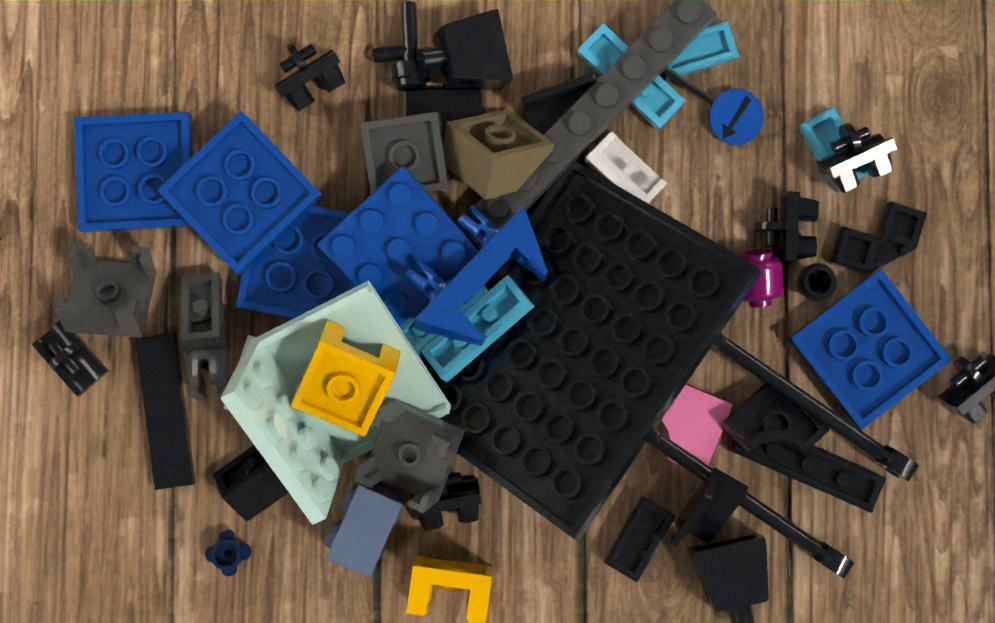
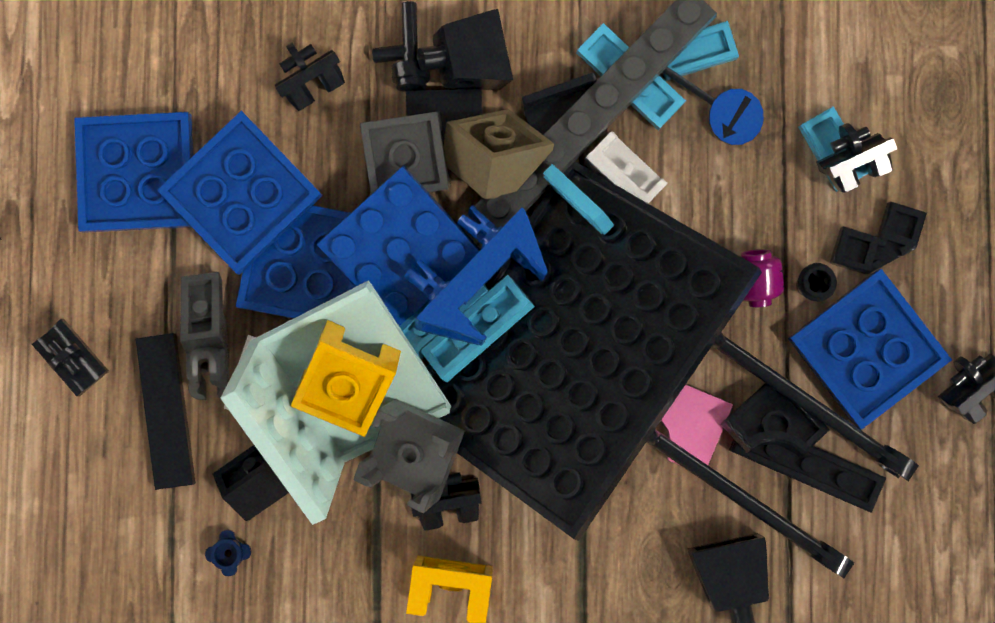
(107, 294): dark grey panel -> none
(366, 527): sand blue piece -> none
(578, 200): none -> medium azure tile
(639, 538): black plate -> none
(709, 507): black panel -> none
(792, 211): black hips -> none

